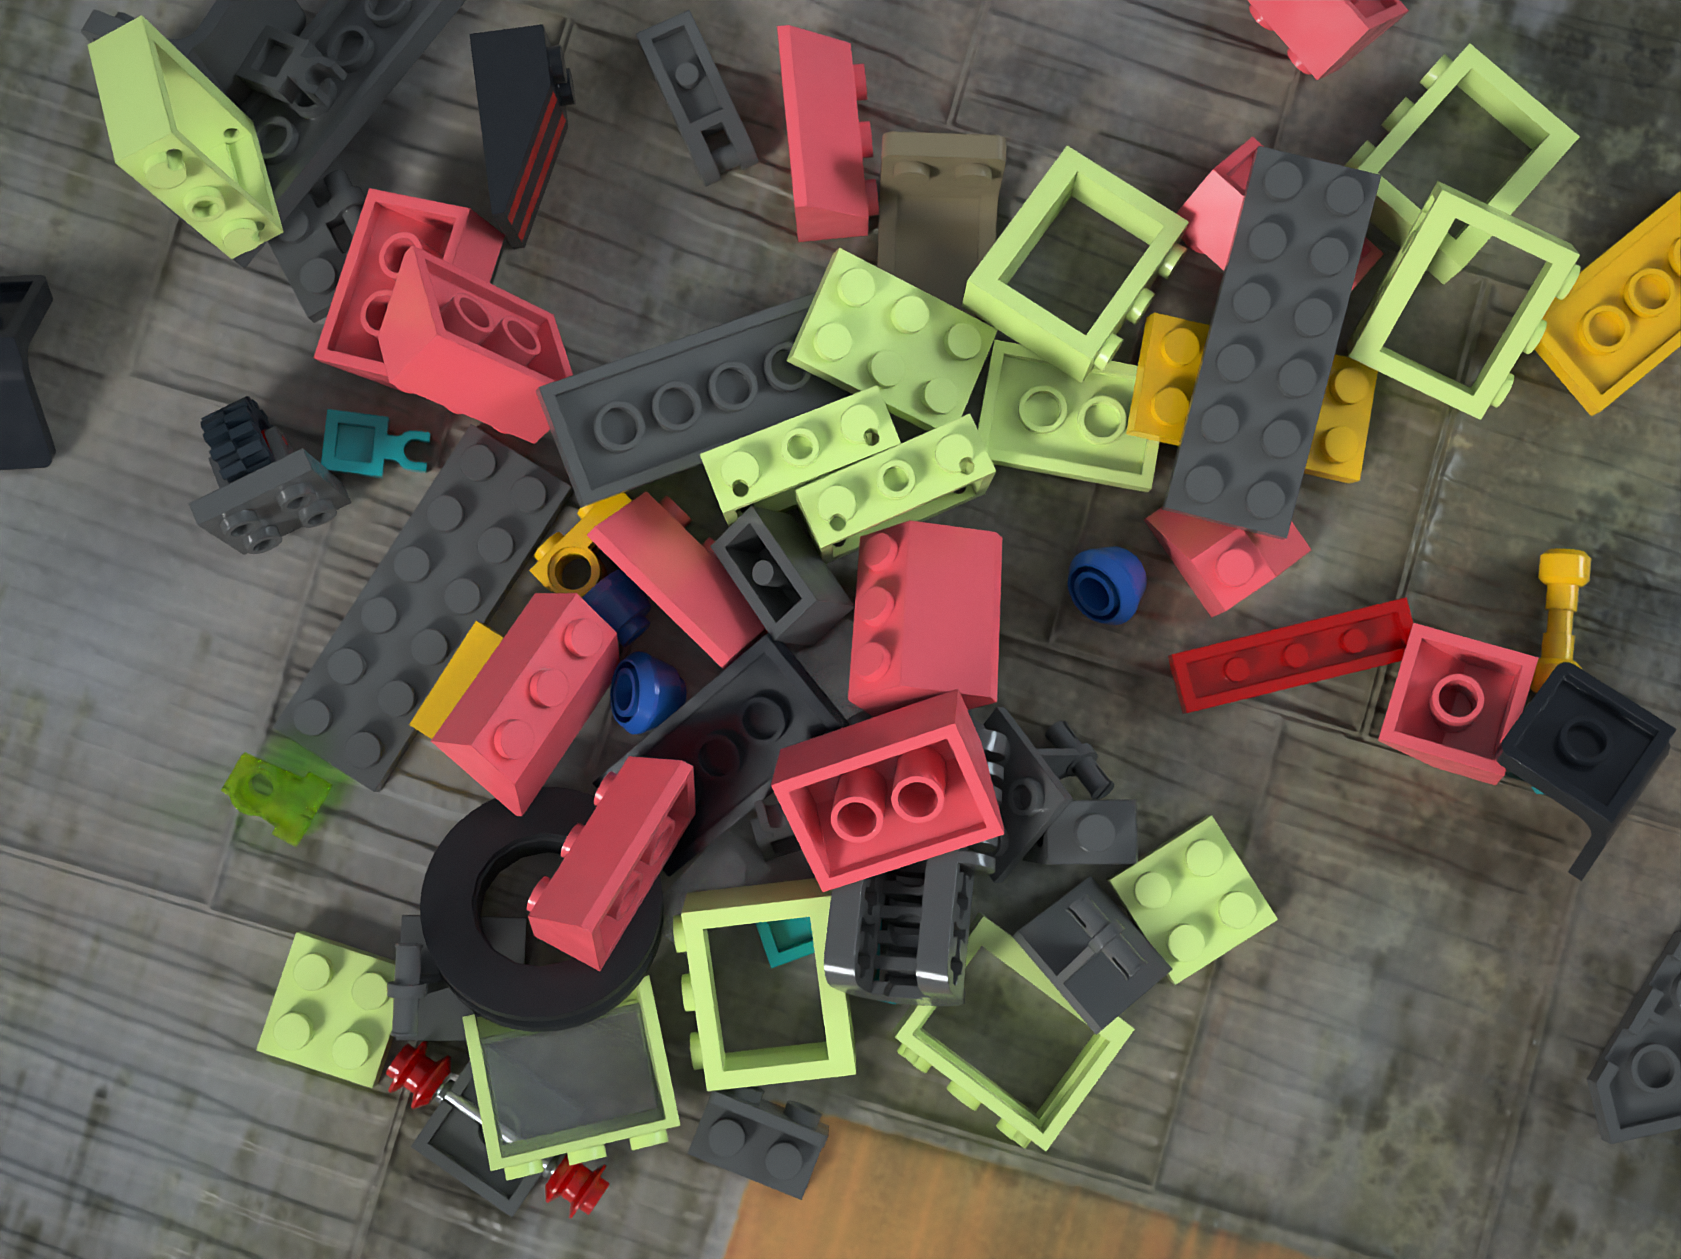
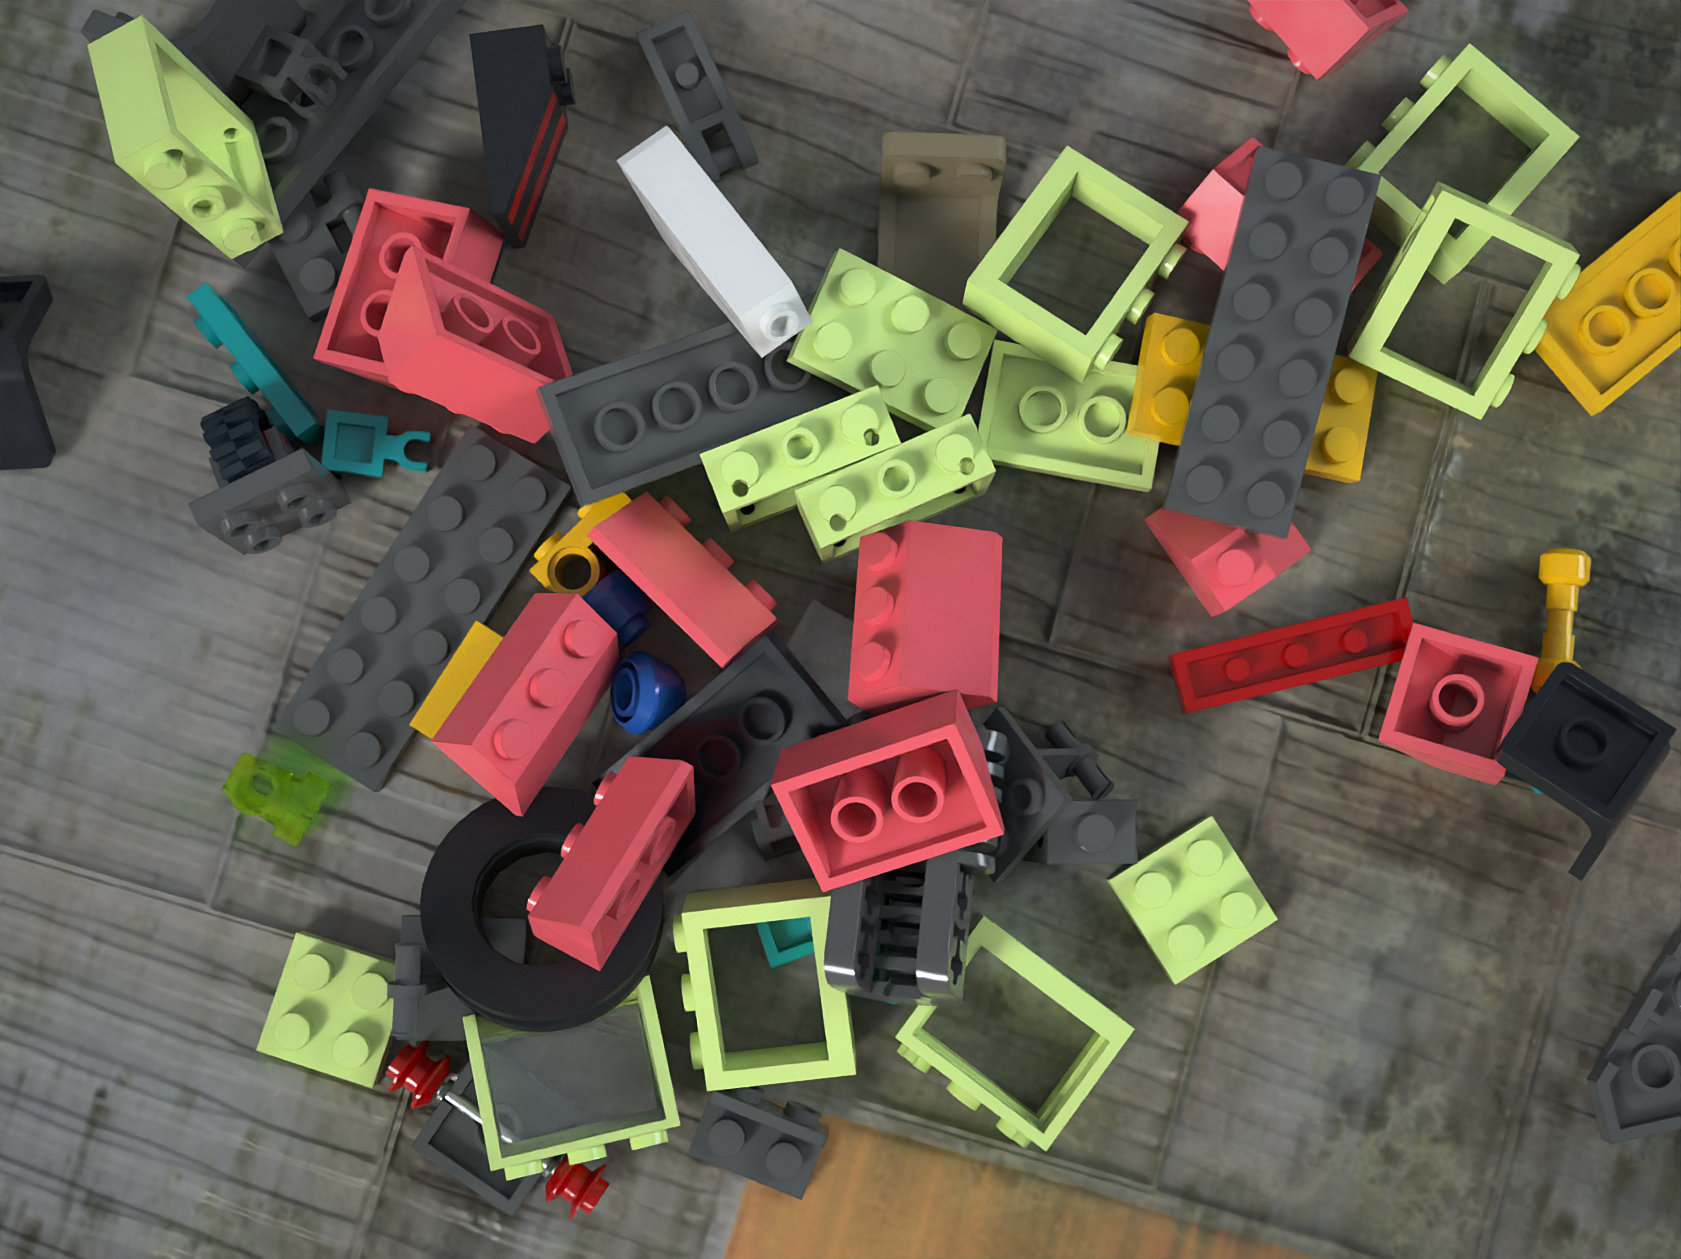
(256, 366): none -> teal plate
(714, 242): none -> white slope
(782, 576): dark grey brick -> none
(826, 135): coral slope -> none
(1092, 954): dark grey plate -> none
(1107, 584): blue cone -> none

